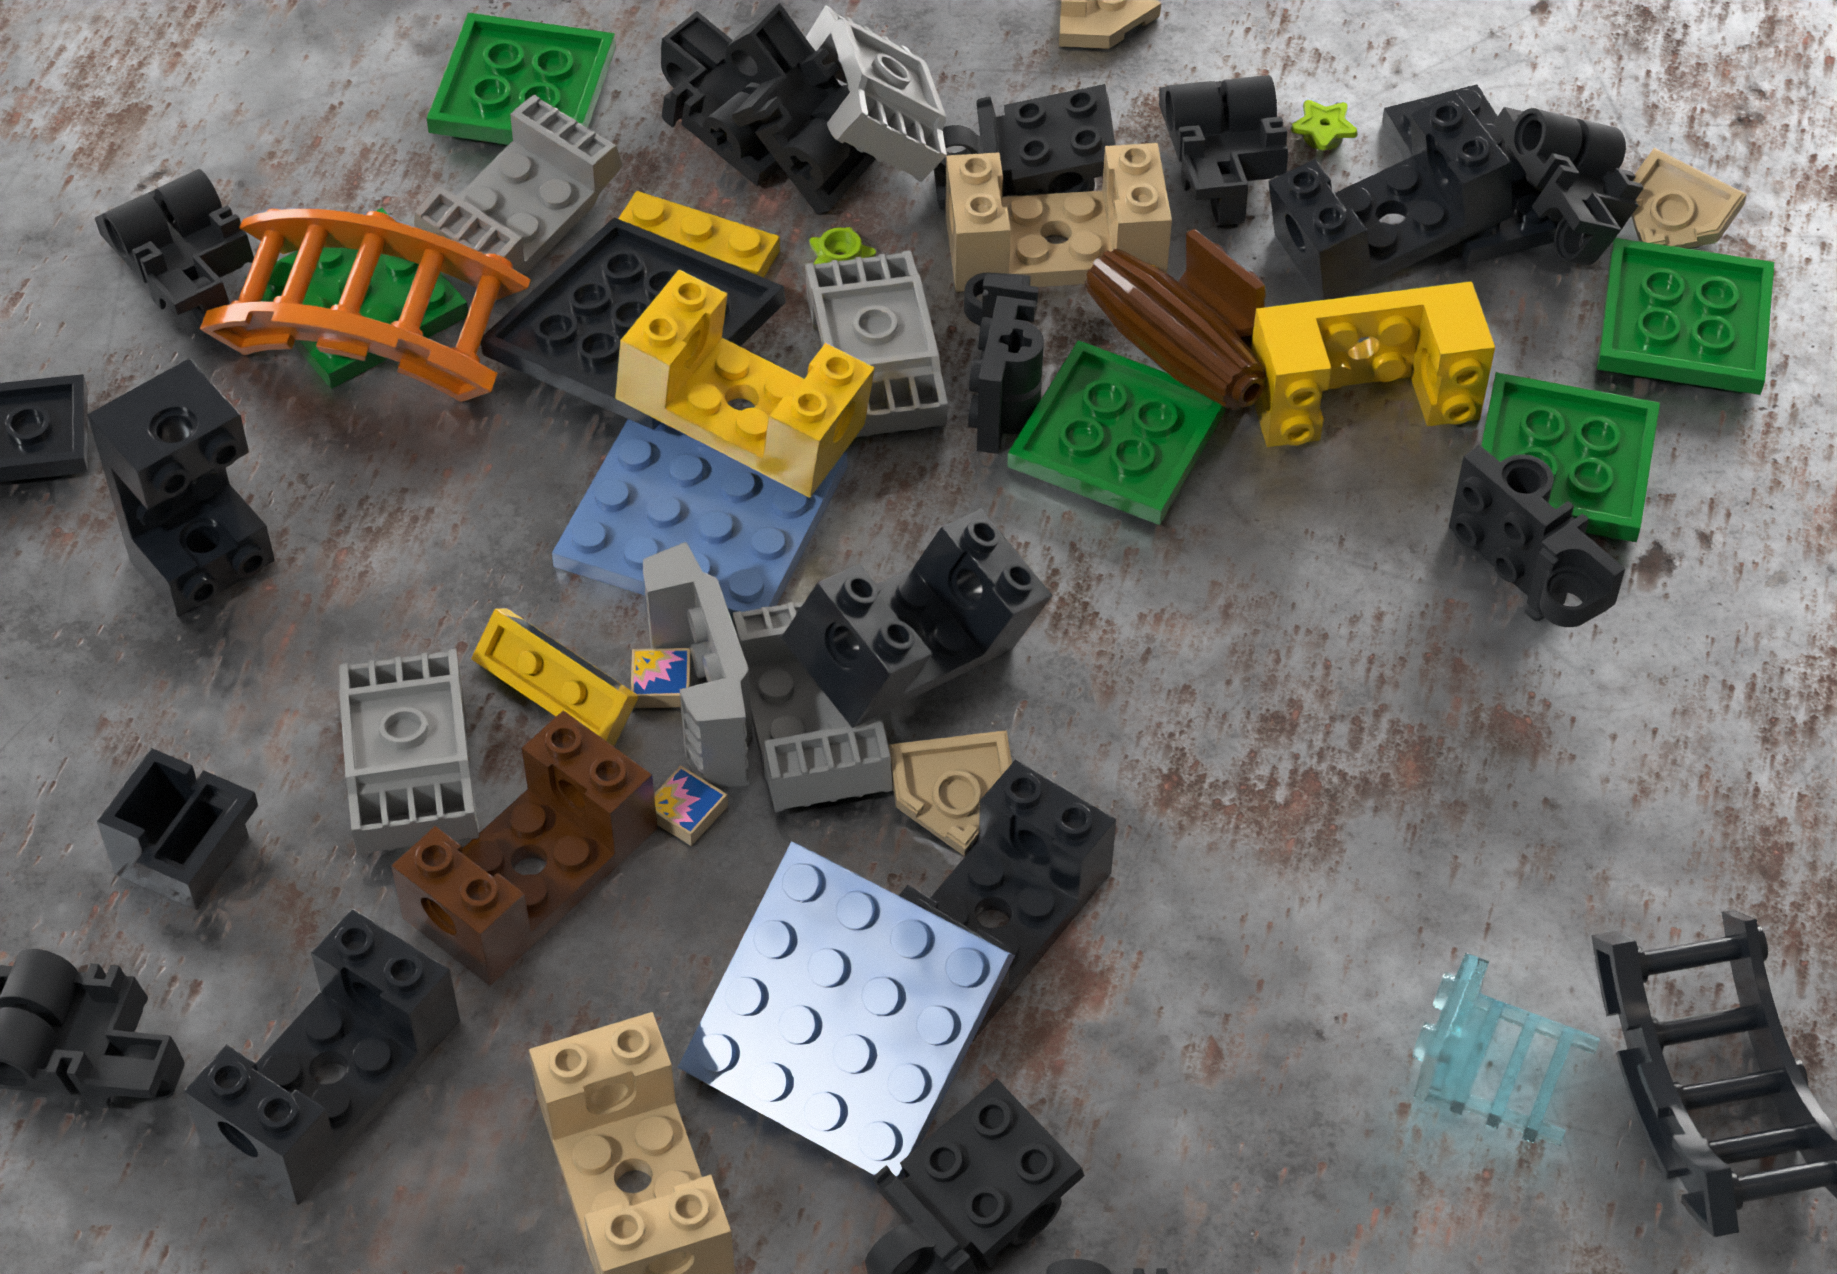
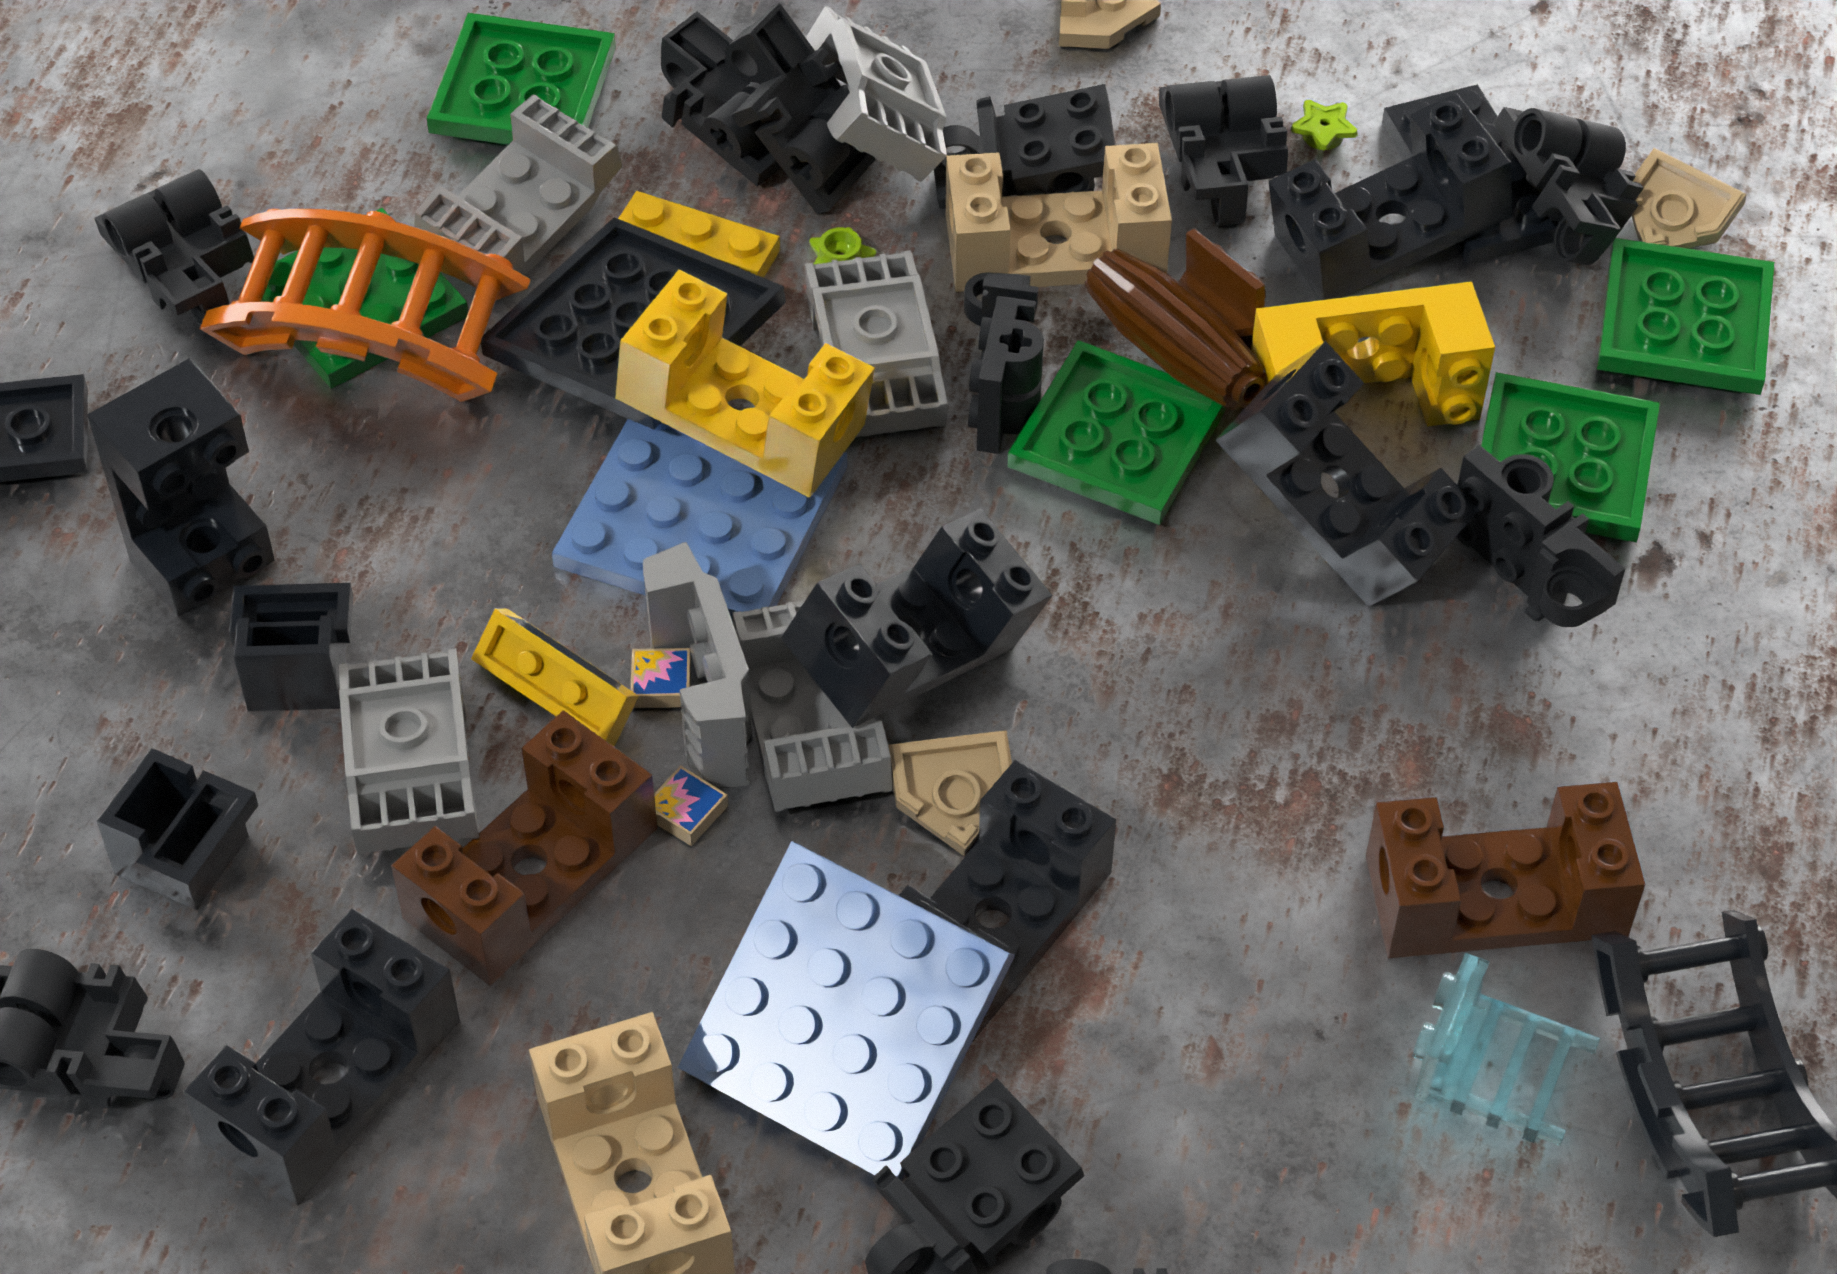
(290, 643): none -> black plate
(1375, 528): none -> black plate
(1565, 878): none -> reddish brown plate

